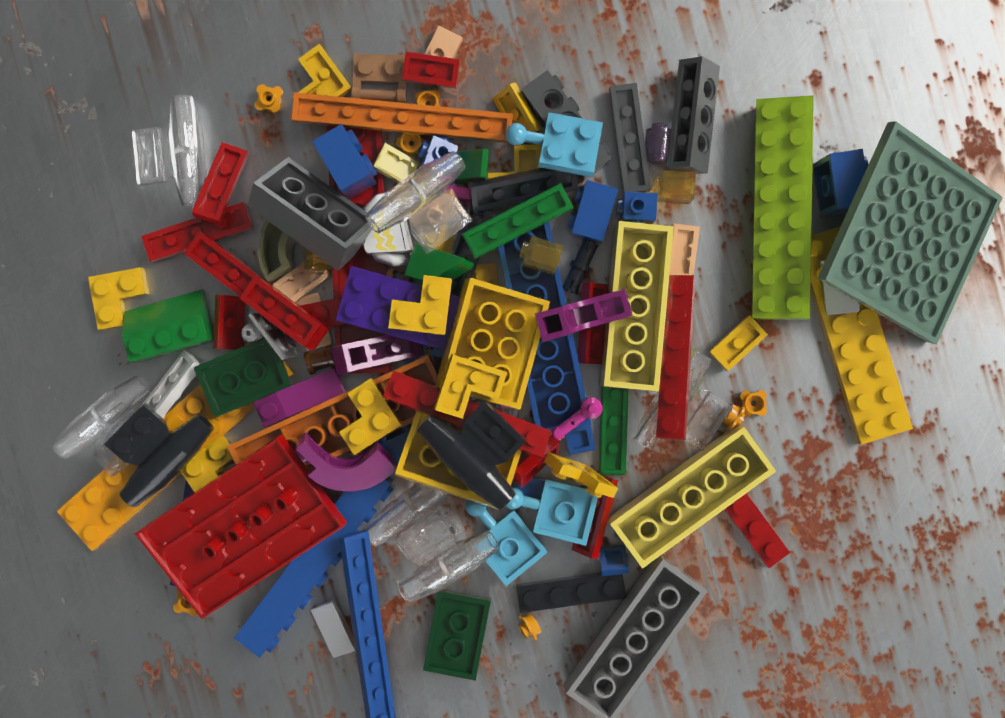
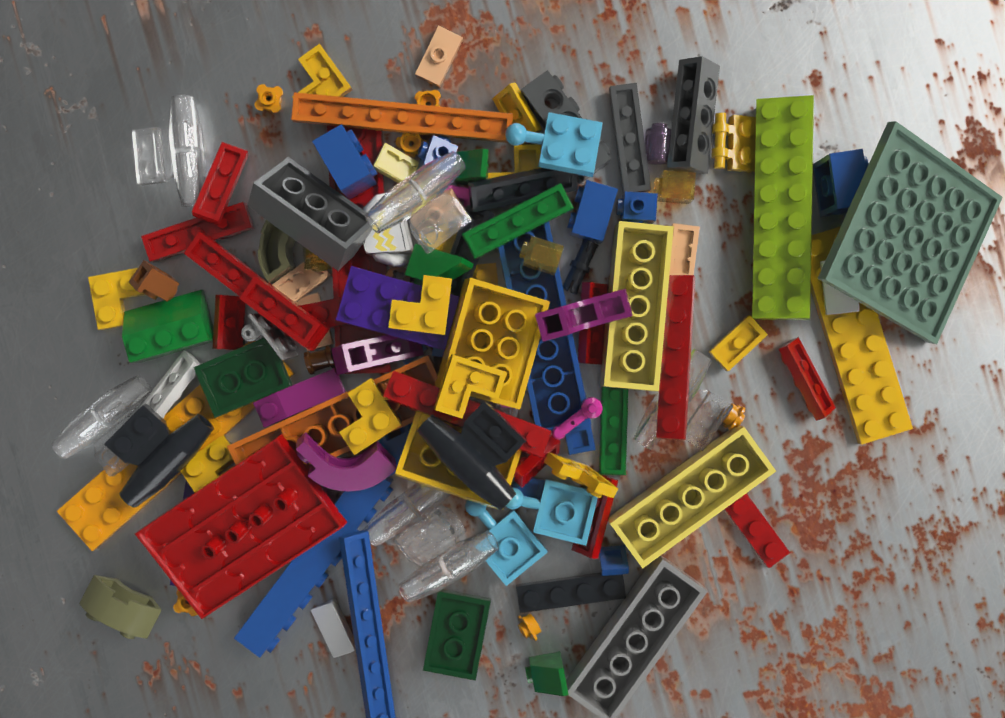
(120, 607): none -> olive brick
(154, 282): none -> dark orange brick
(379, 70): medium nougat plate -> none
(431, 70): red plate -> none
(547, 674): none -> green slope
(741, 142): none -> yellow plate
(760, 399): light orange plate -> none
(807, 379): none -> red plate

